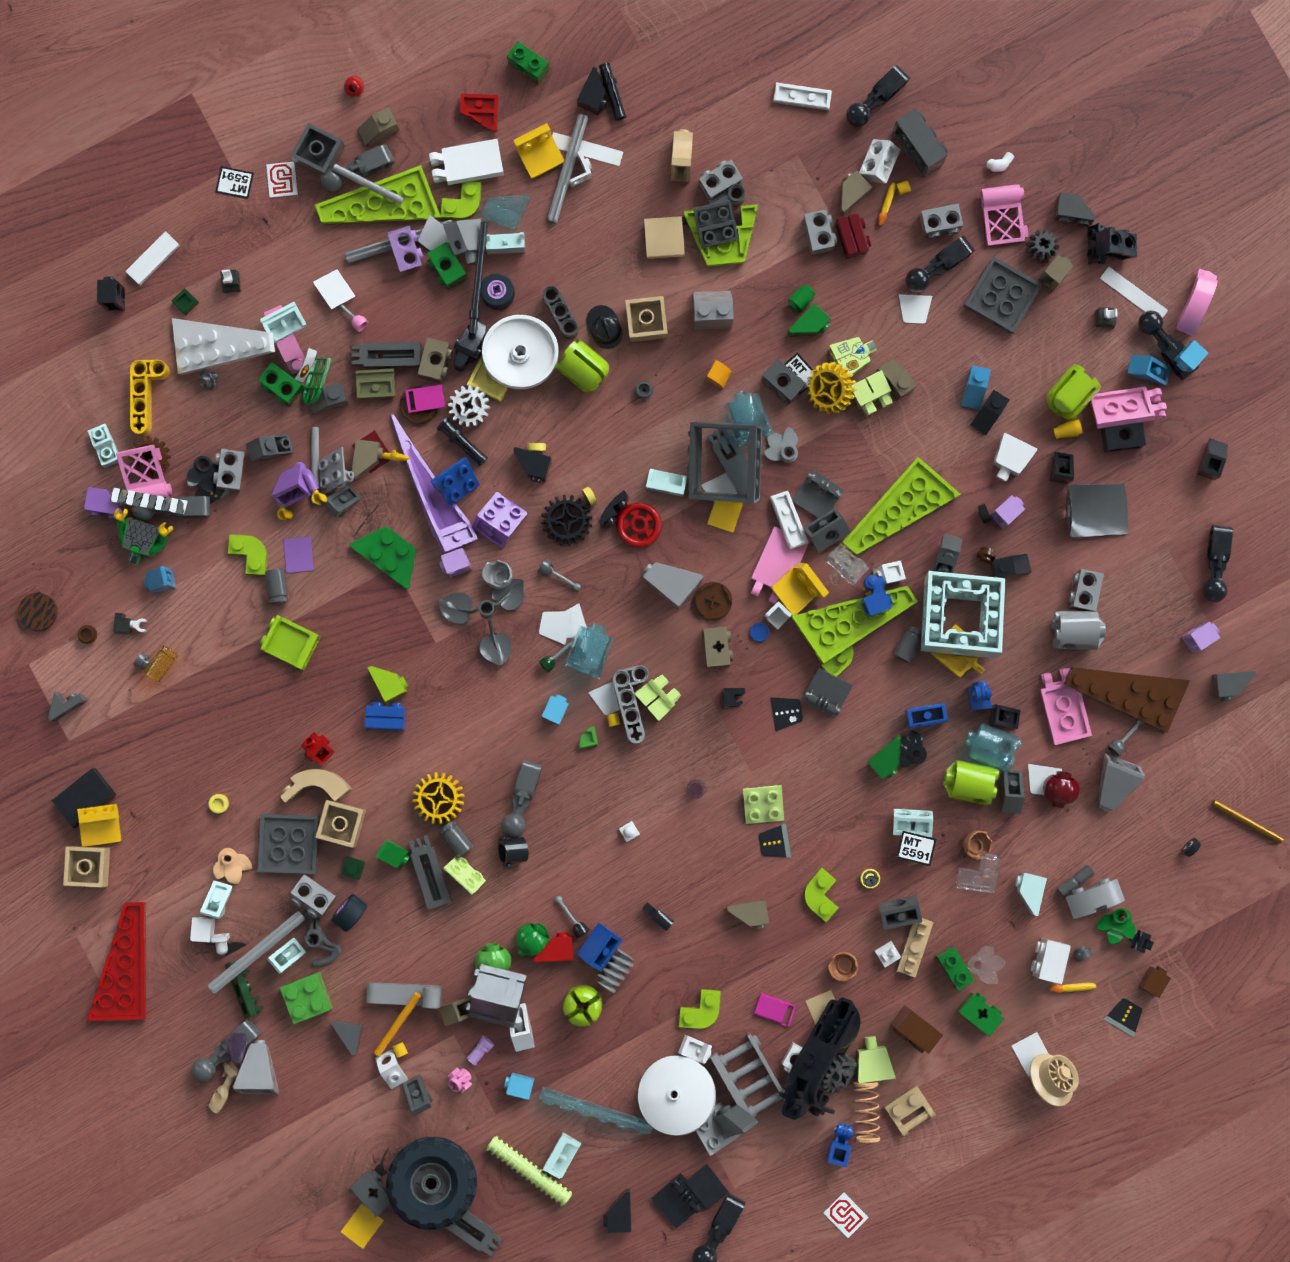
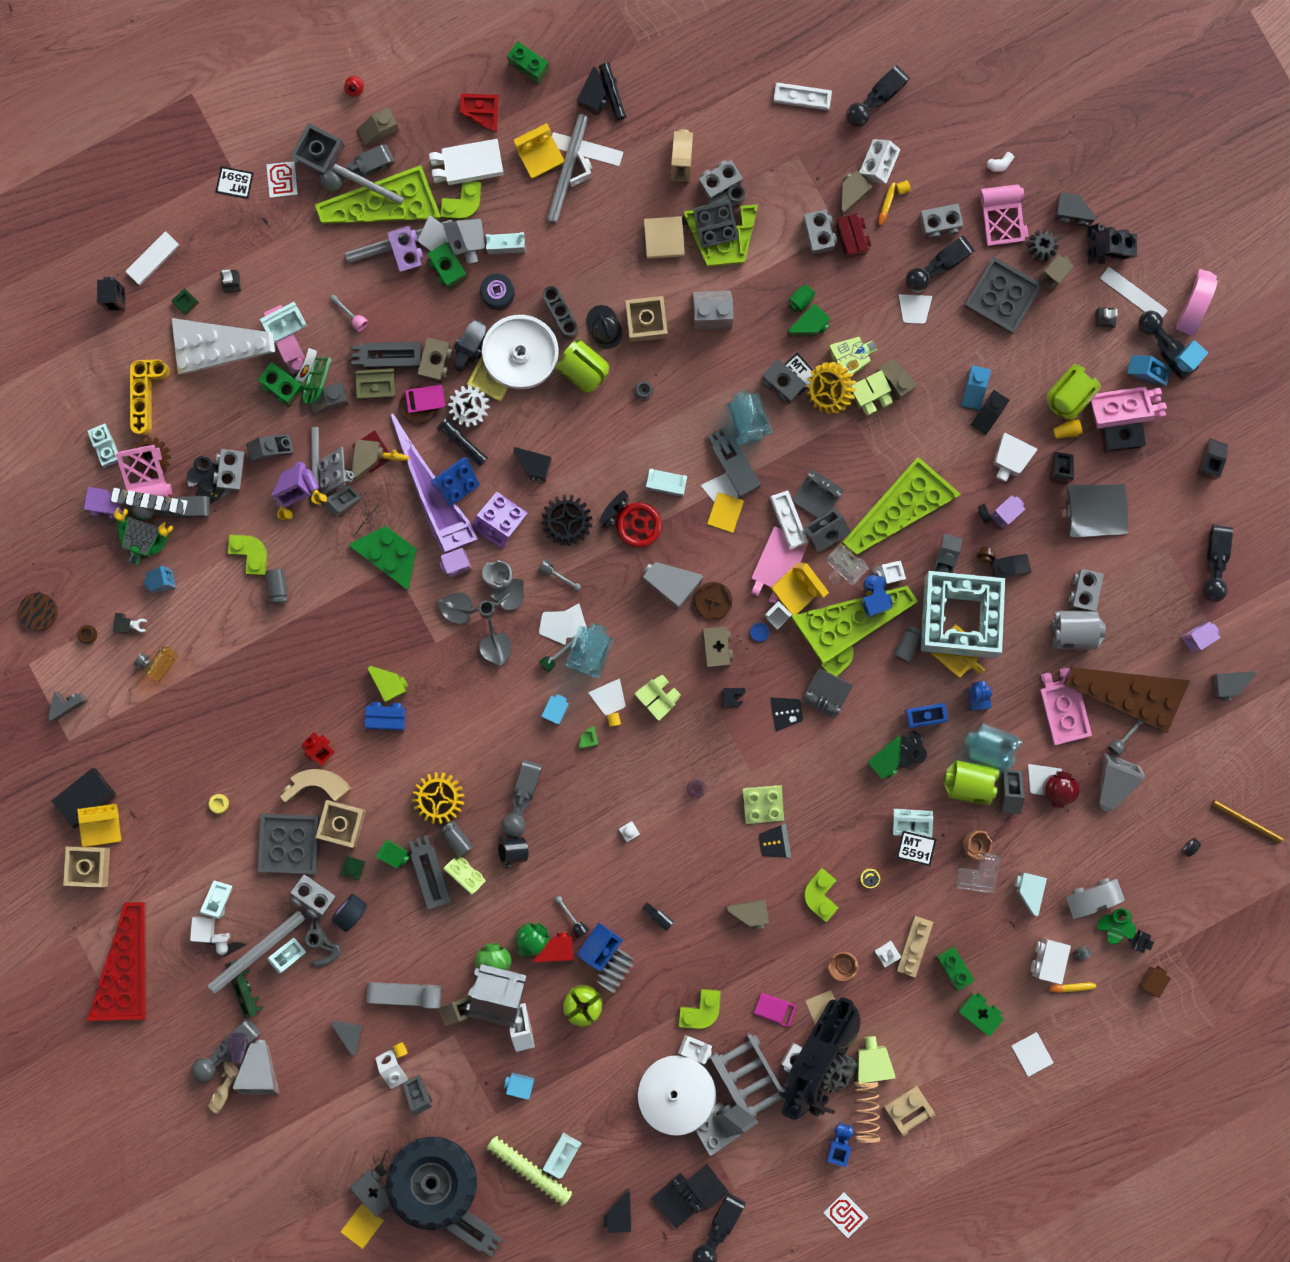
(207, 379): dark grey plant -> none
(233, 868): light nougat plate -> none
(289, 642): lime panel -> none
(298, 554): medium lavender sticker -> none
(306, 997): bright green brick -> none
(334, 289): white sticker -> none
(397, 1024): light orange bar -> none
(459, 1080): bright pink gear -> none
(474, 313): black bar -> none
(482, 1047): lavender pin -> none
(506, 210): clear light blue wing -> none
(536, 447): light yellow tile -> none
(589, 496): light yellow tile -> none
(602, 1113): clear light blue plate -> none
(632, 705): light grey beam -> none
(719, 374): light orange brick -> none
(754, 462): dark grey window -> none
(781, 443): light grey plate -> none
(900, 912): dark grey brick -> none
(913, 1027): reddish brown brick -> none
(920, 142): dark grey brick -> none
(989, 964): clear plate -> none
(1004, 716): black slope -> none
(1054, 1078): tan piece -> none
(1072, 883): dark grey piece -> none
(1125, 1016): black sticker -> none

